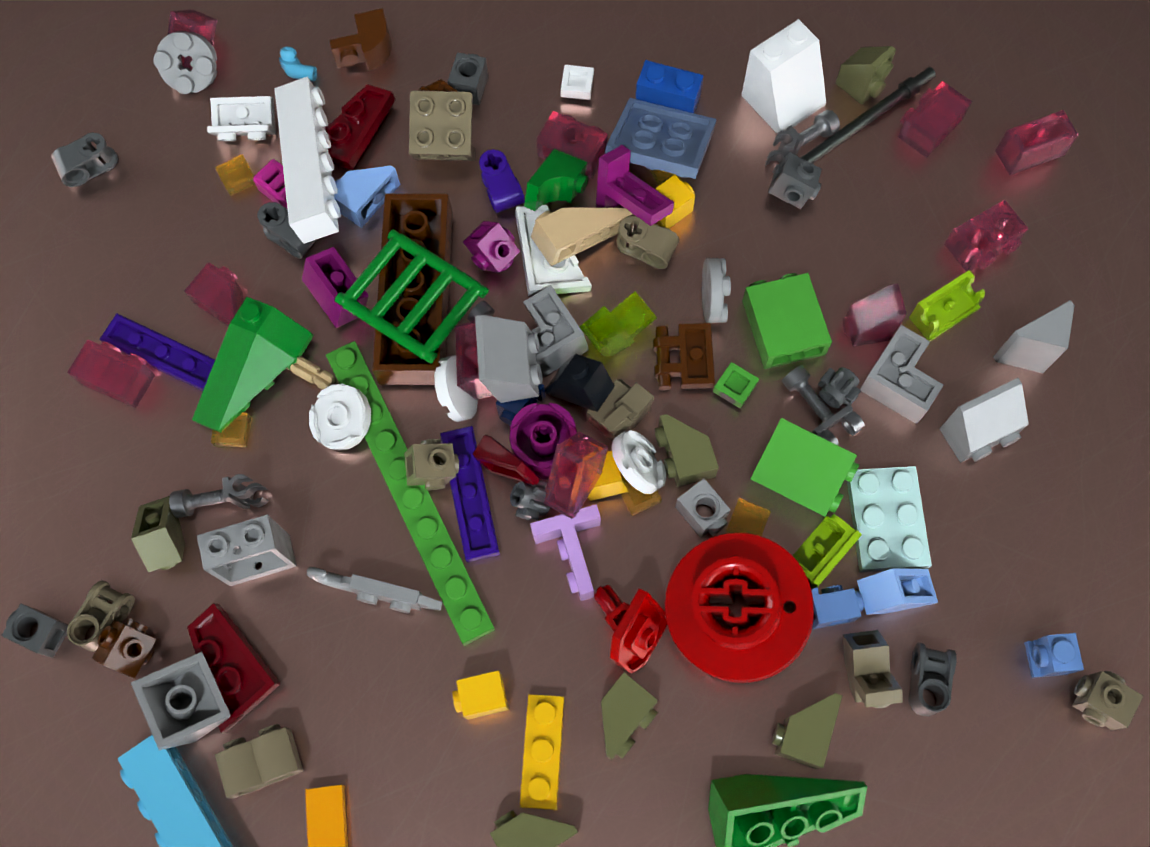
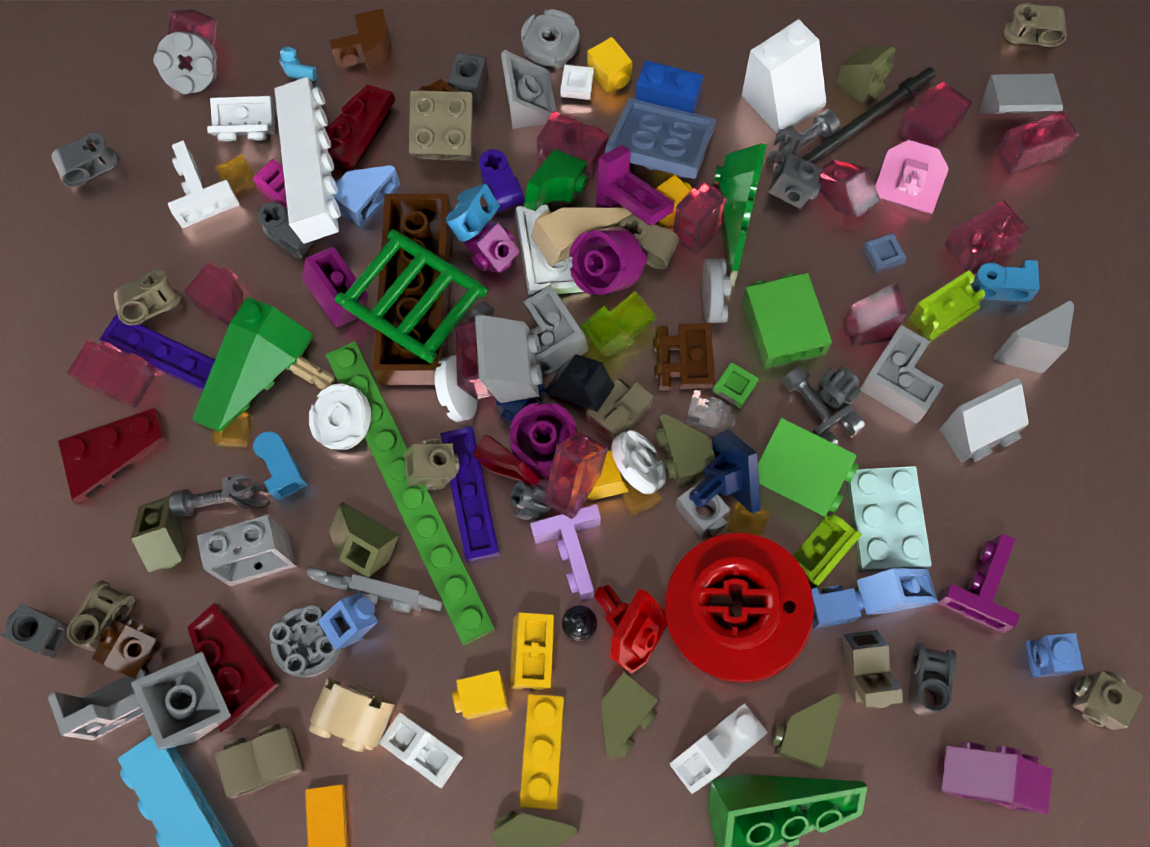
(98, 711): none -> light grey panel
(103, 451): none -> dark red wing
(148, 297): none -> dark tan piece
(200, 201): none -> white bracket
(281, 464): none -> dark azure leg
(301, 644): none -> light grey tile
(351, 714): none -> tan brick
(357, 616): none -> medium blue brick
(361, 540): none -> olive slope
(420, 750): none -> white slope
(469, 216): none -> dark azure leg
(527, 91): none -> light grey slope
(531, 651): none -> yellow hinge
(555, 52): none -> light grey plate
(579, 623): none -> black plate
(606, 260): none -> magenta brick
(610, 65): none -> yellow brick
(699, 217): none -> clear pink brick
(709, 415): none -> clear brick
(718, 749): none -> white bracket
(731, 472): none -> dark blue piece
(738, 185): none -> green wedge
(848, 188): none -> clear pink slope
(884, 253): none -> sand blue tile
(912, 176): none -> bright pink piece
(984, 586): none -> magenta bracket
(997, 777): none -> magenta brick
(1008, 282): none -> dark azure leg
(1021, 94): none -> light grey slope
(1039, 25): none -> dark tan piece

